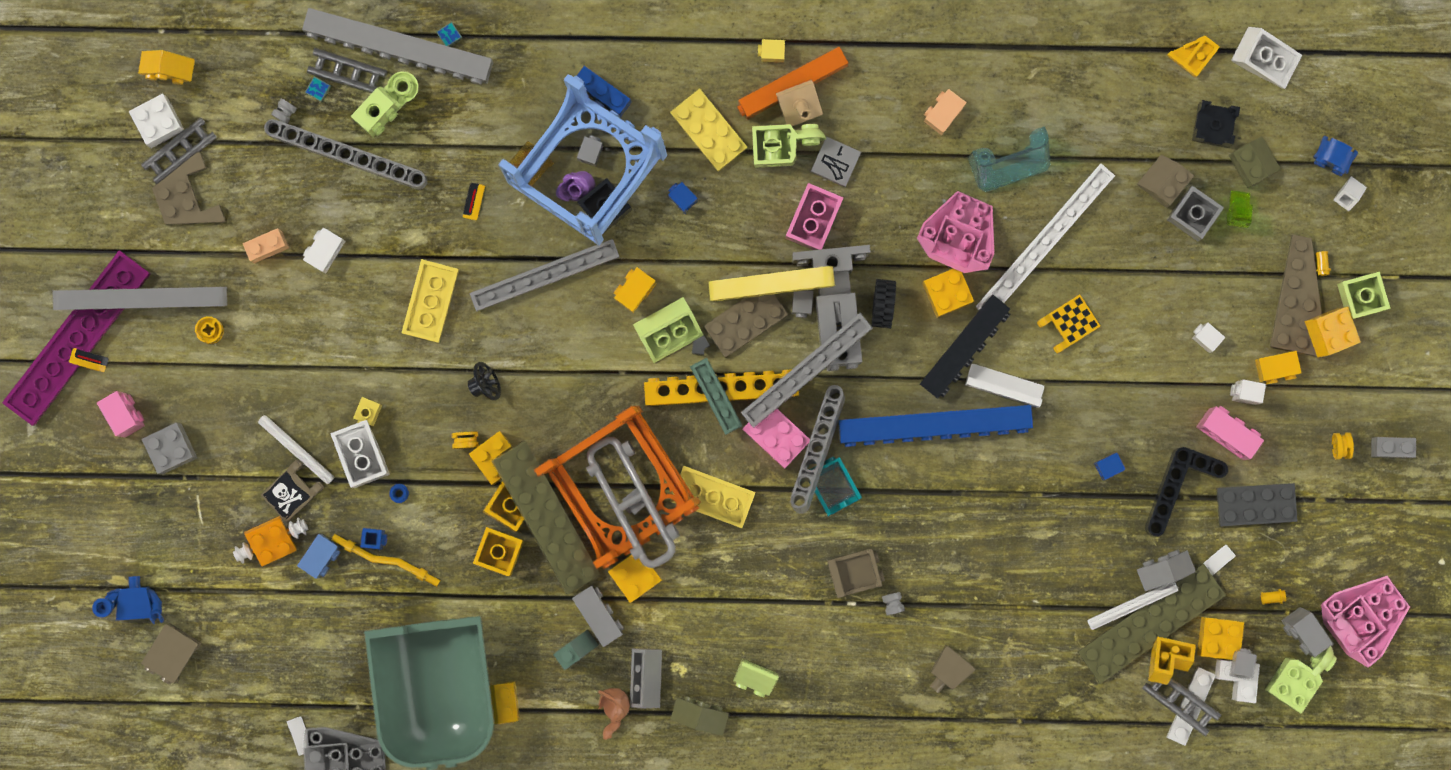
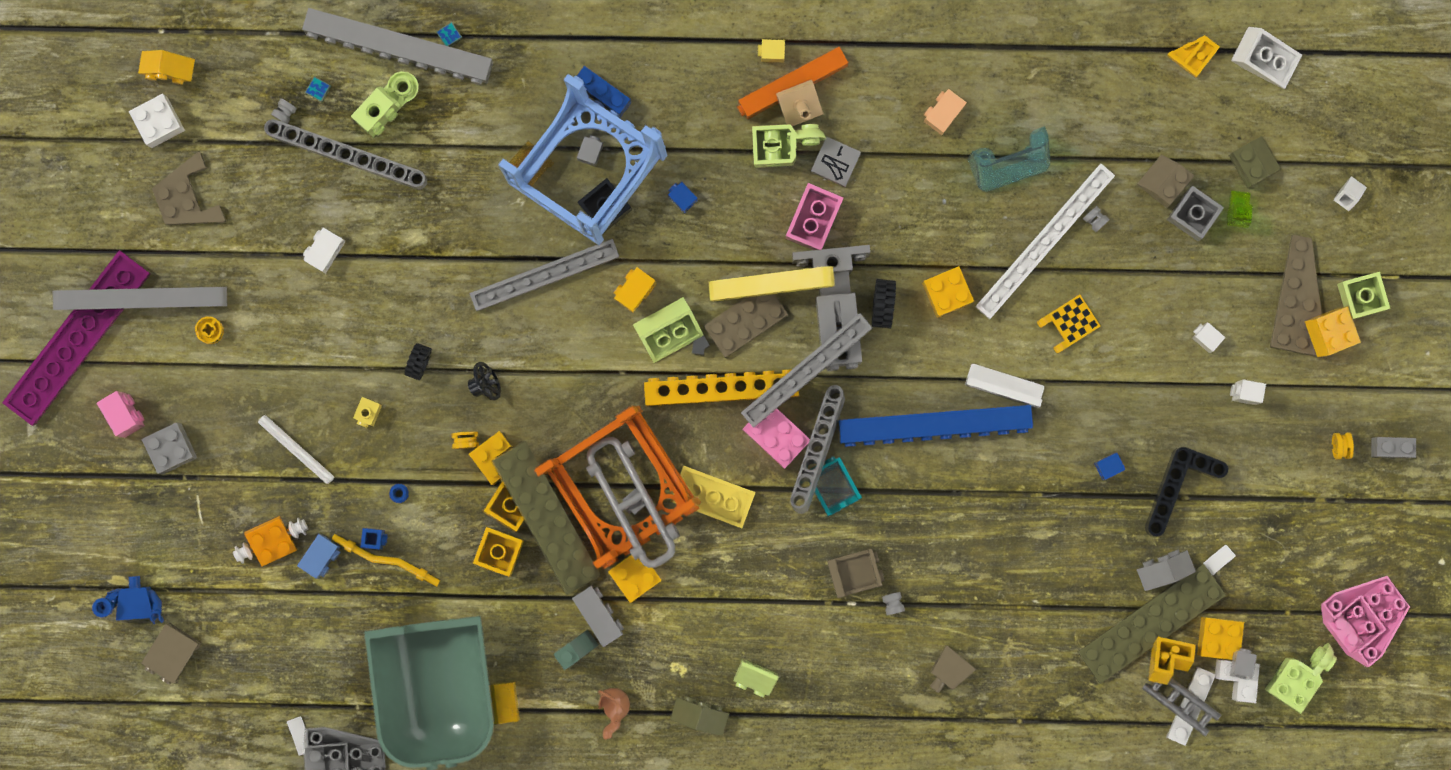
(88, 360): sticker -> none
(179, 139): flat silver bar -> none
(265, 245): light nougat brick -> none
(290, 492): flag -> none
(340, 61): flat silver bar -> none
(359, 454): white slope -> none
(418, 361): none -> black tyre
(430, 301): light yellow plate -> none
(473, 201): sticker -> none
(575, 186): medium lavender head -> none
(645, 678): light grey brick -> none
(708, 130): light yellow plate -> none
(716, 396): sand green tile -> none
(802, 303): light grey brick -> none
(960, 234): bright pink wedge -> none
(964, 347): black brick -> none
(1099, 222): none -> light grey wheel
(1132, 605): white axle -> none
(1215, 124): black panel -> none
(1230, 433): bright pink brick -> none
(1256, 504): dark grey plate -> none
(1273, 597): yellow pin -> none
(1278, 366): yellow brick -> none
(1307, 630): light grey brick -> none
(1322, 263): yellow pin -> none
(1335, 155): blue brick -> none

